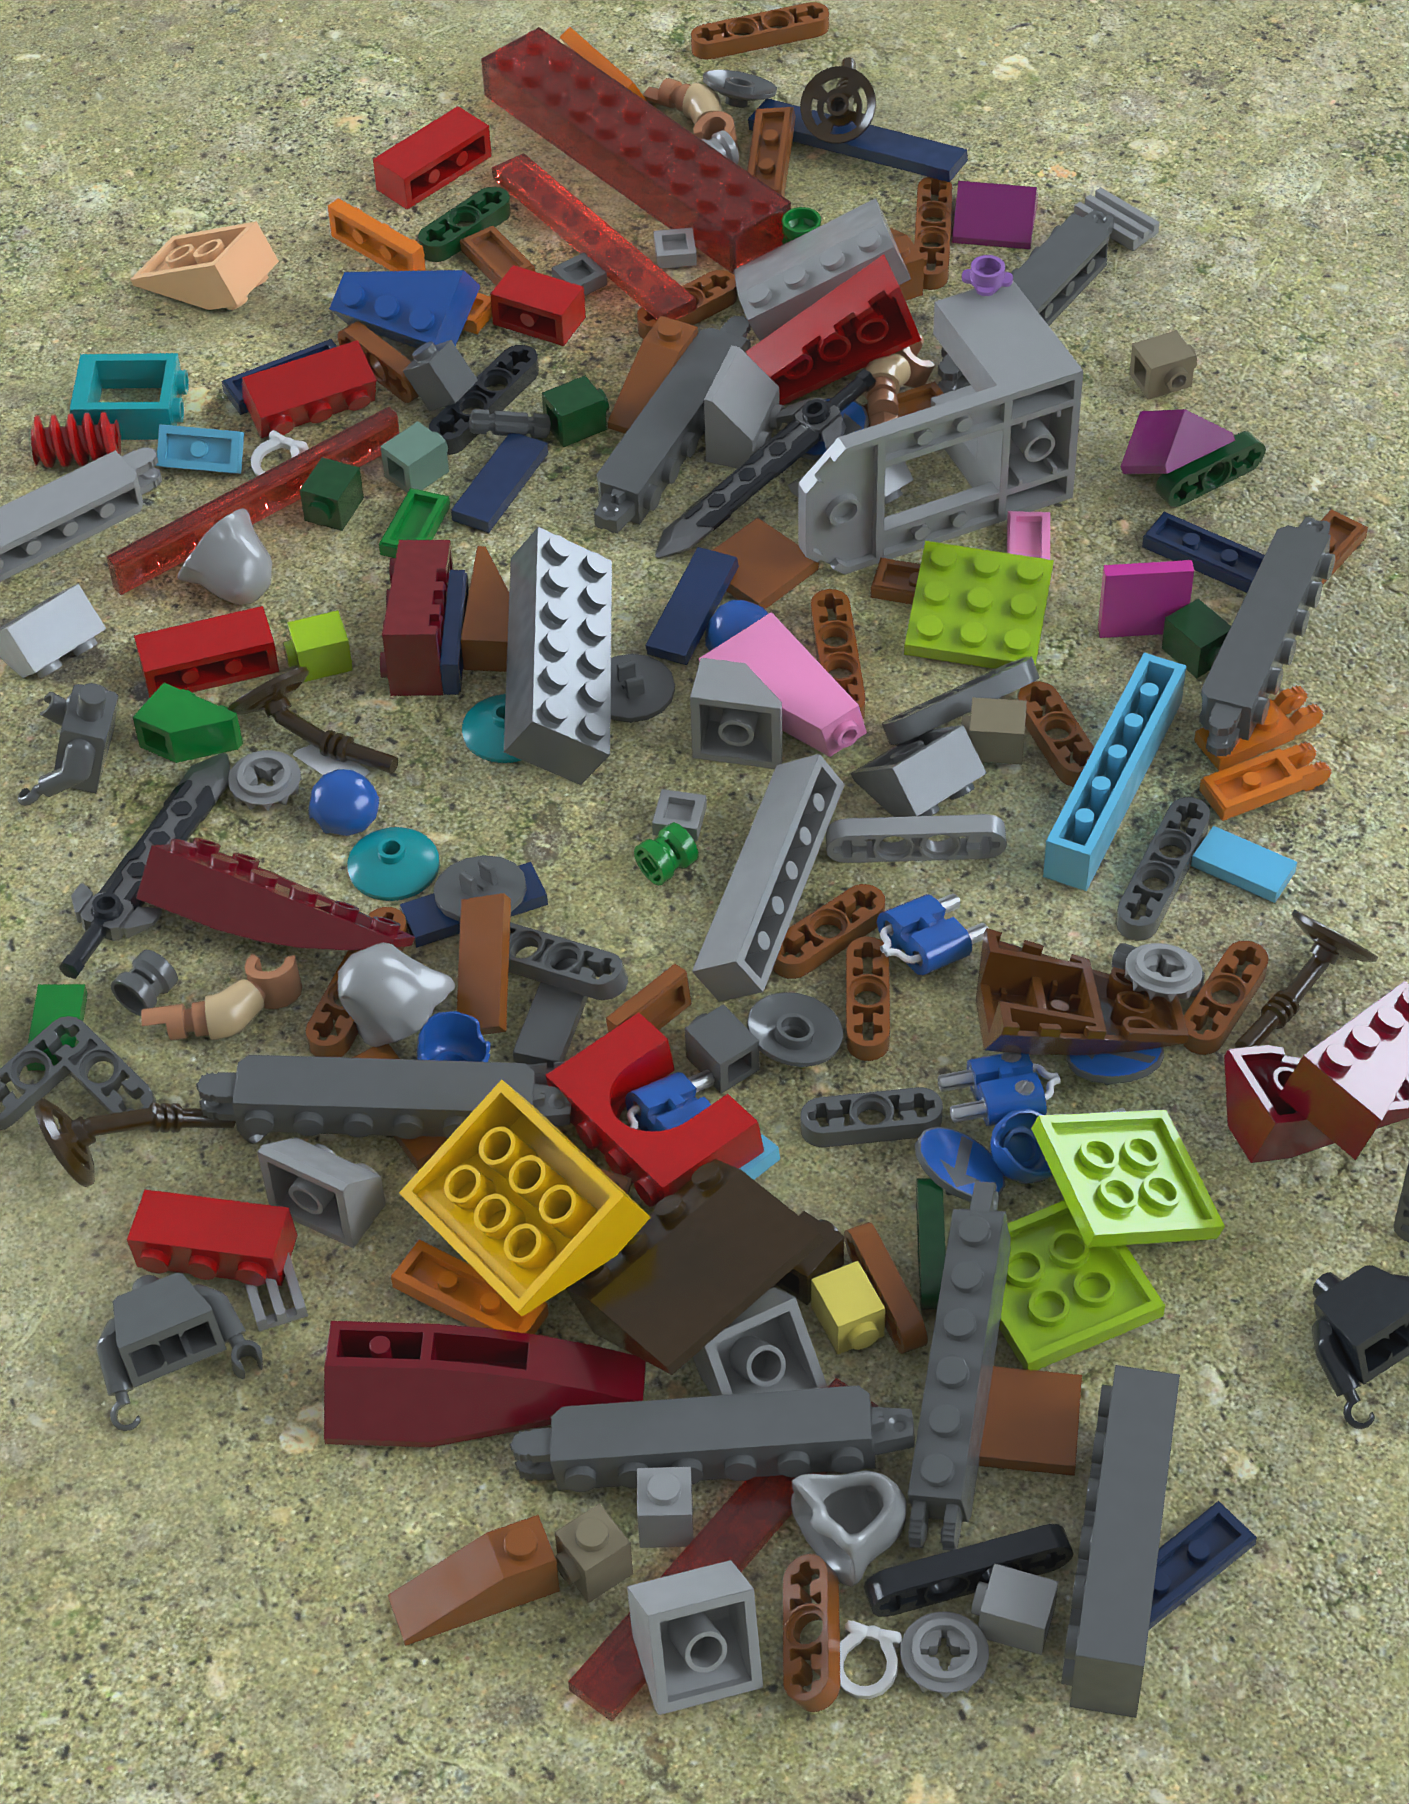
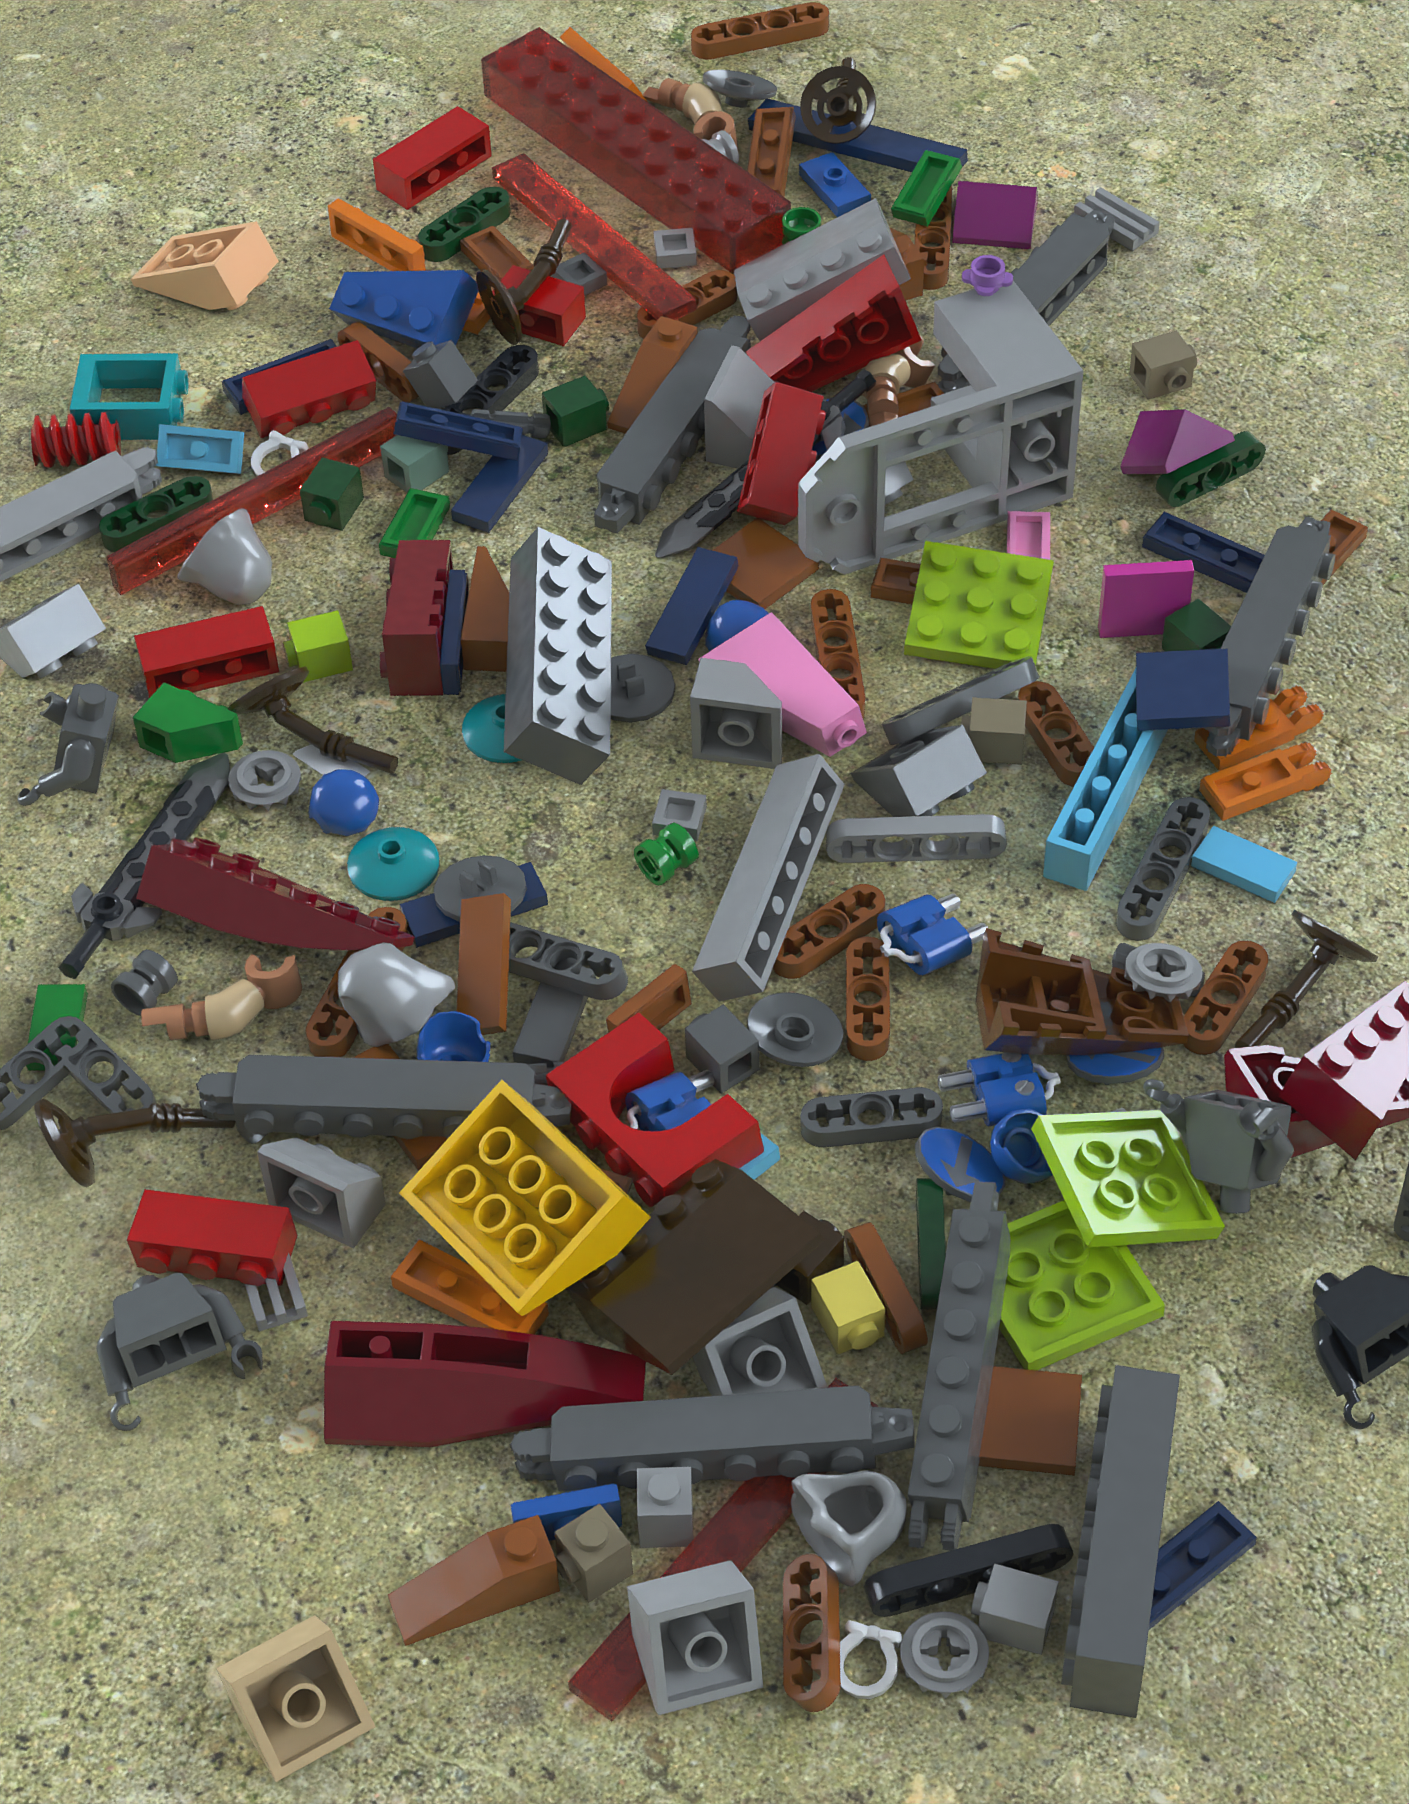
(186, 494): none -> dark green beam
(296, 1697): none -> tan slope
(458, 430): none -> dark blue tile
(506, 303): none -> dark brown dish
(563, 1508): none -> blue plate
(781, 452): none -> red brick
(834, 183): none -> blue plate
(926, 188): none -> green tile
(1182, 689): none -> dark blue tile
(1229, 1139): none -> dark grey torso

